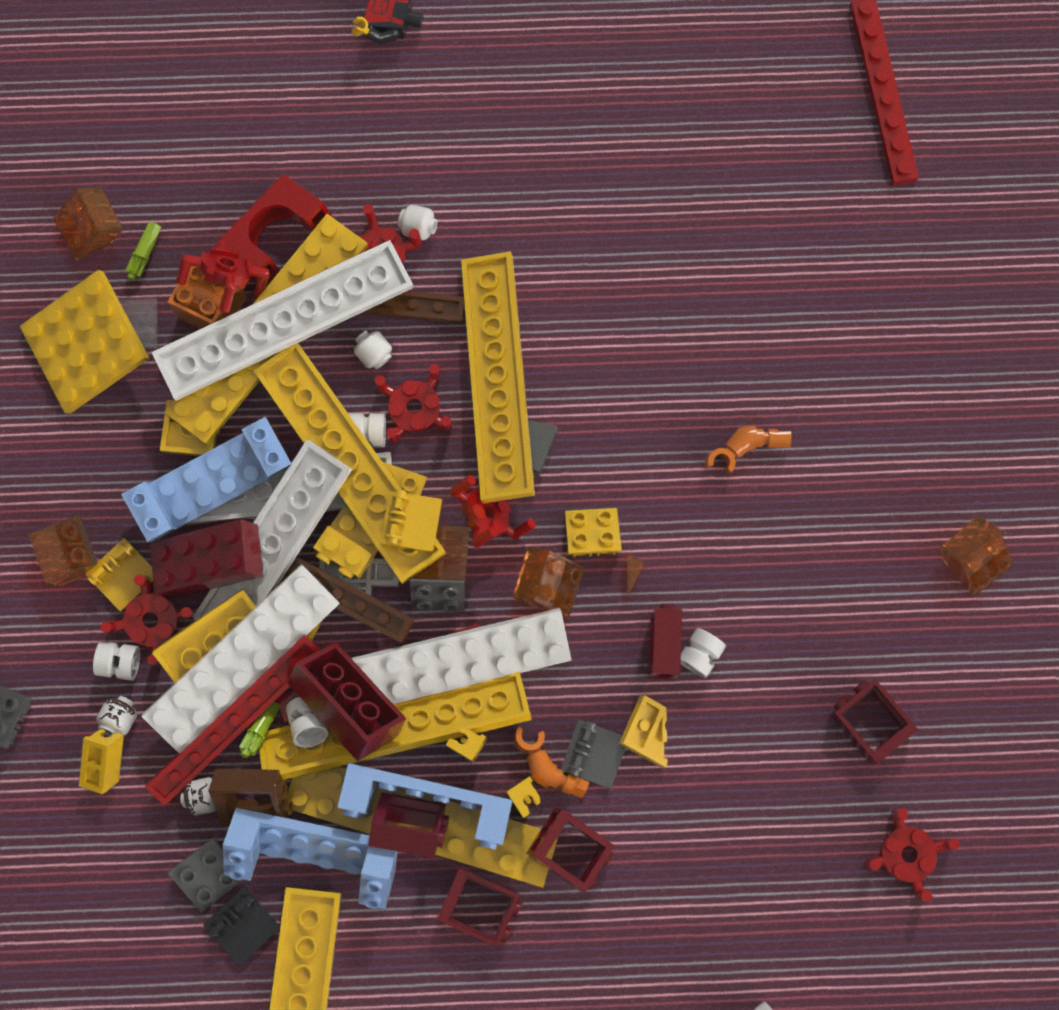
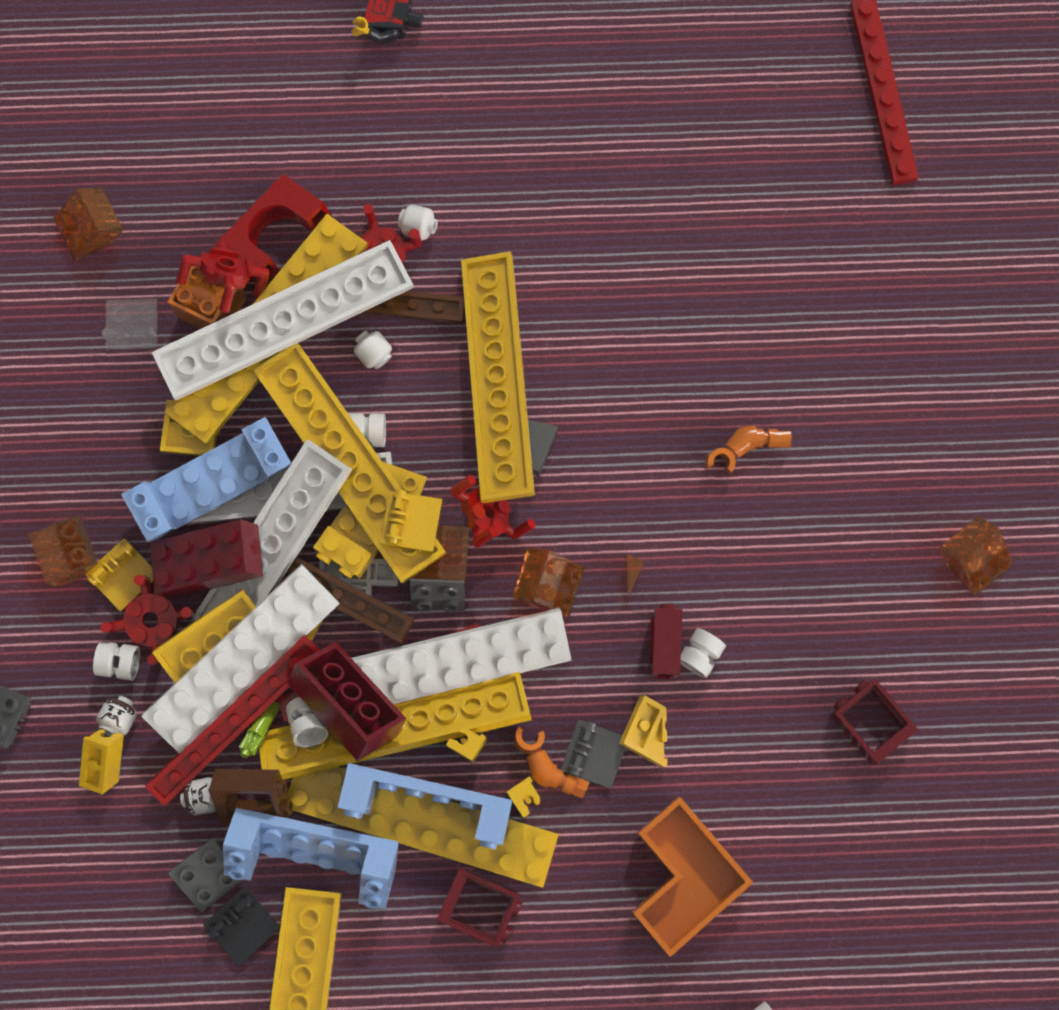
(84, 342): yellow plate -> none
(143, 250): lime piece -> none
(410, 392): red plate -> none
(411, 812): dark red window -> none
(547, 837): dark red window -> none
(593, 532): yellow hinge -> none
(701, 880): none -> orange piece
(924, 859): red plate -> none

